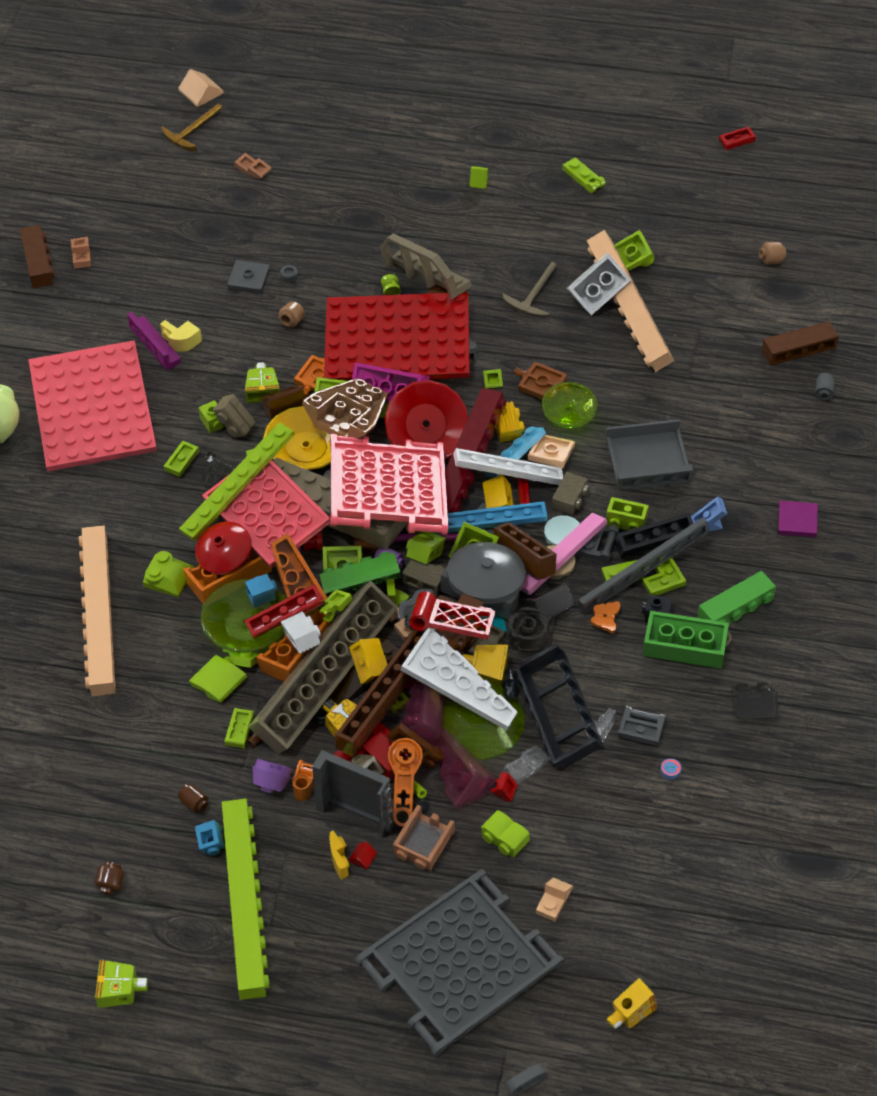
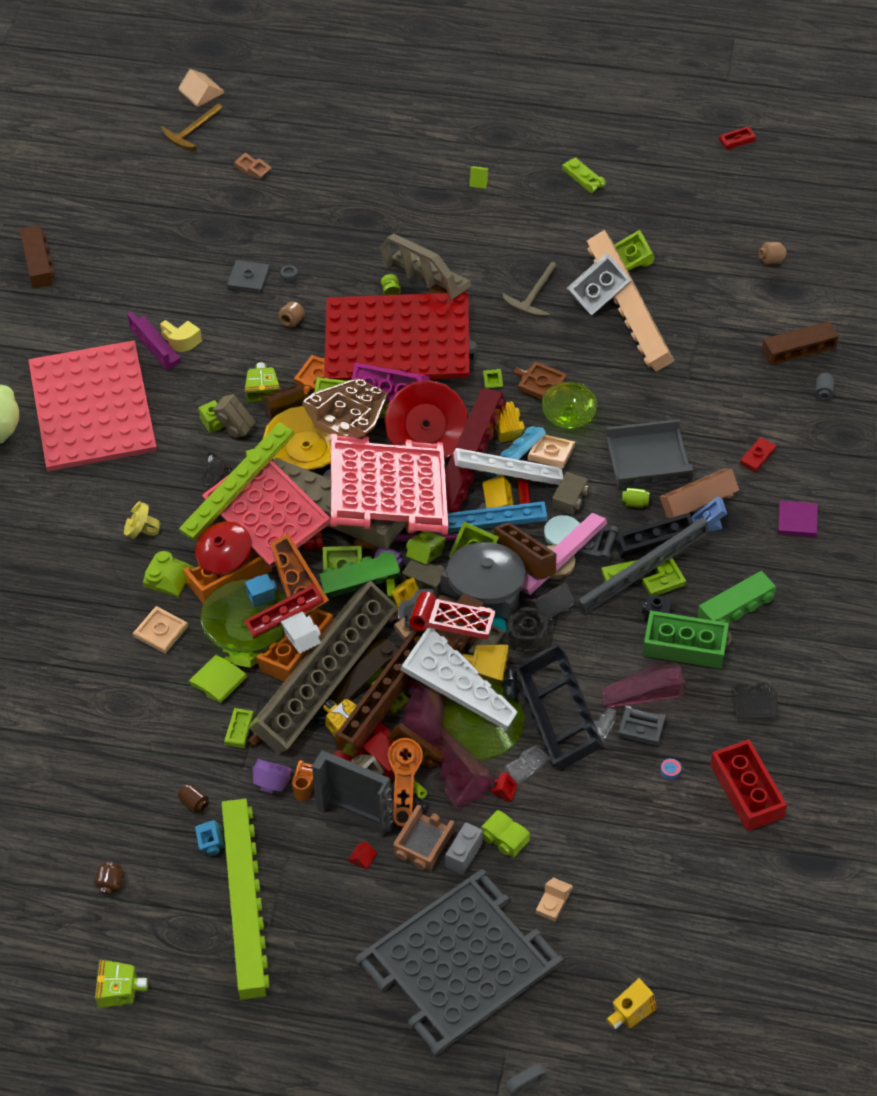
(81, 252): nougat slope -> none
(98, 611): light nougat brick -> none
(140, 521): none -> light yellow tile
(160, 629): none -> light nougat plate
(181, 458): lime plate -> none
(335, 602): lime plate -> none
(338, 855): yellow slope -> none
(368, 659): yellow panel -> none
(404, 591): none -> yellow slope
(464, 848): none -> light grey brick
(605, 616): orange animal -> none
(626, 514): lime brick -> none
(635, 498): none -> lime brick
(650, 684): none -> clear pink wedge
(699, 493): none -> nougat brick
(748, 785): none -> red brick
(758, 454): none -> red plate

